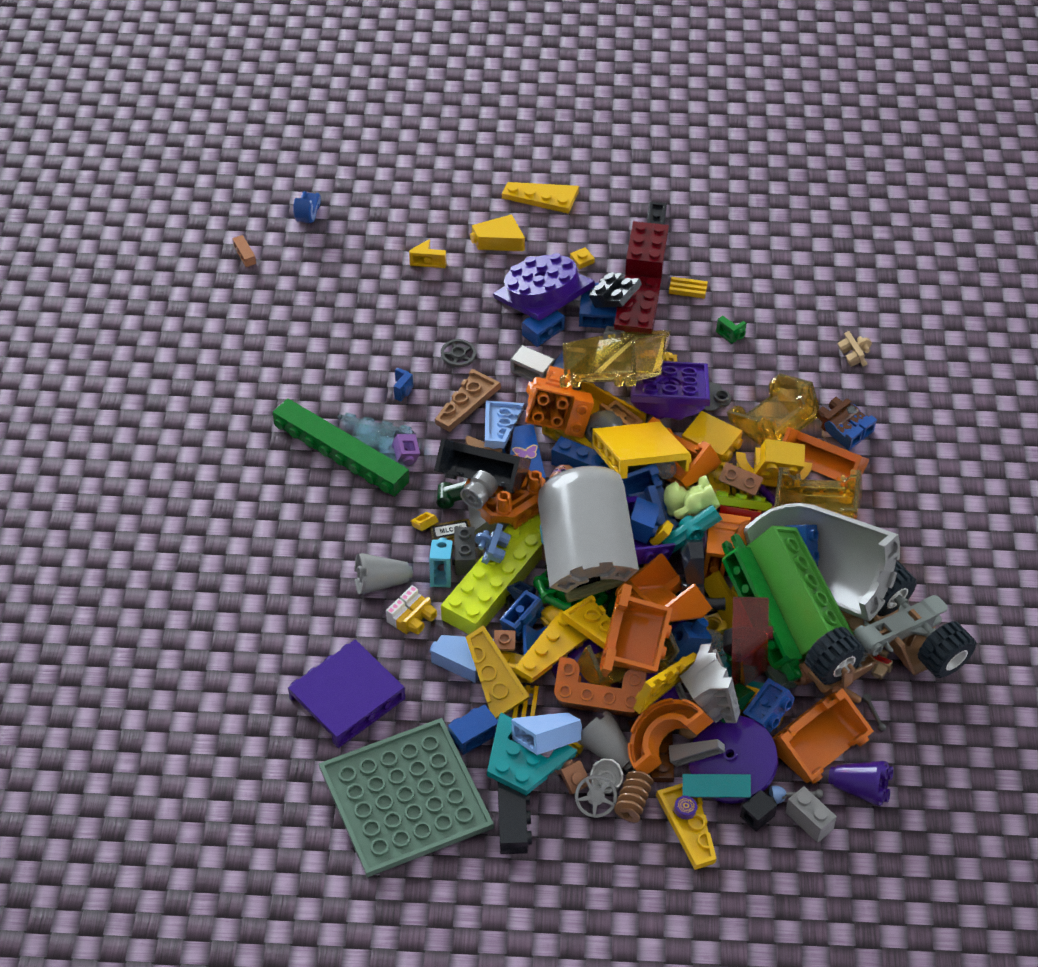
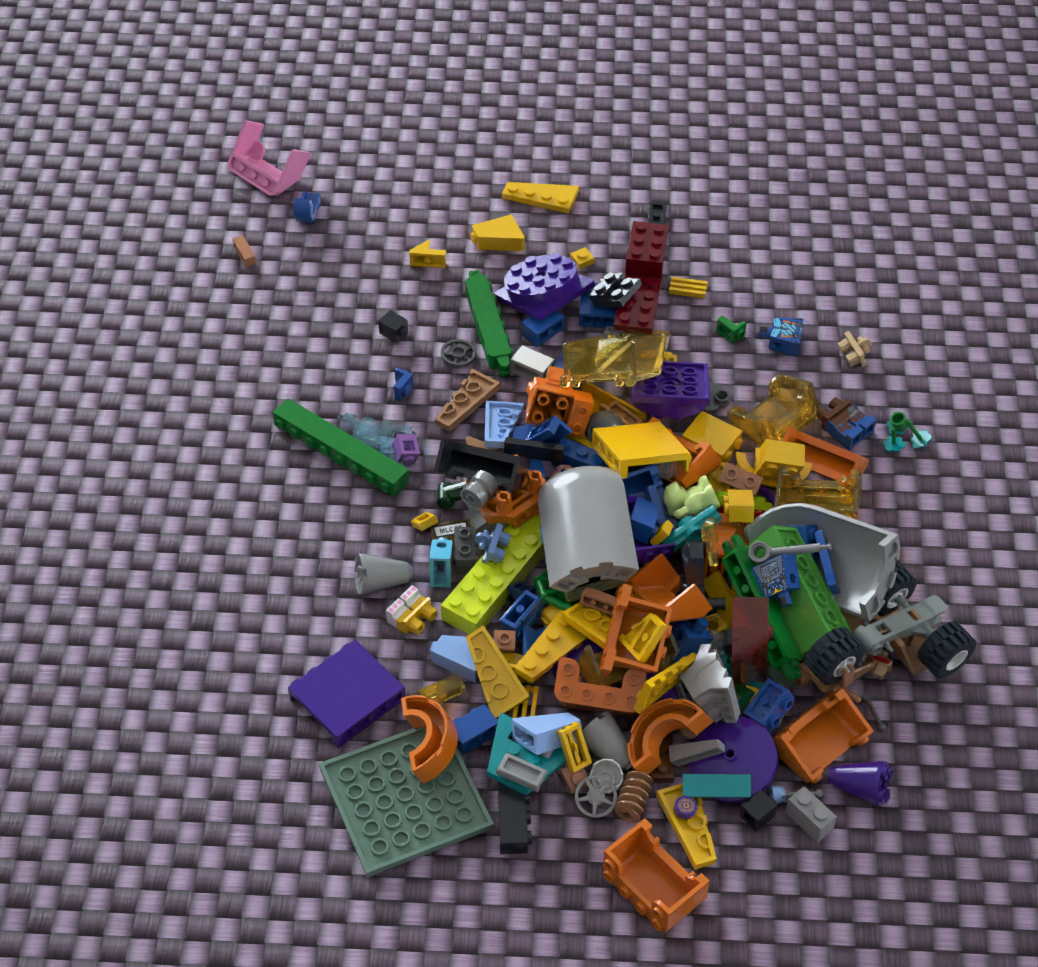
(248, 162): none -> bright pink windscreen
(393, 326): none -> black brick
(440, 740): none -> orange brick
(443, 689): none -> clear yellow slope
(488, 322): none -> green hinge
(521, 772): none -> light grey tile
(534, 449): none -> black tile
(549, 431): none -> blue panel
(570, 748): none -> yellow tile
(598, 600): none -> nougat piece
(644, 637): none -> yellow wing
(652, 878): none -> orange windscreen
(709, 534): none -> clear yellow wing
(739, 506): none -> yellow brick
(771, 552): none -> light grey piece
(778, 578): none -> torso
(784, 335): none -> torso
(827, 564): none -> blue tile
(898, 424): none -> plant

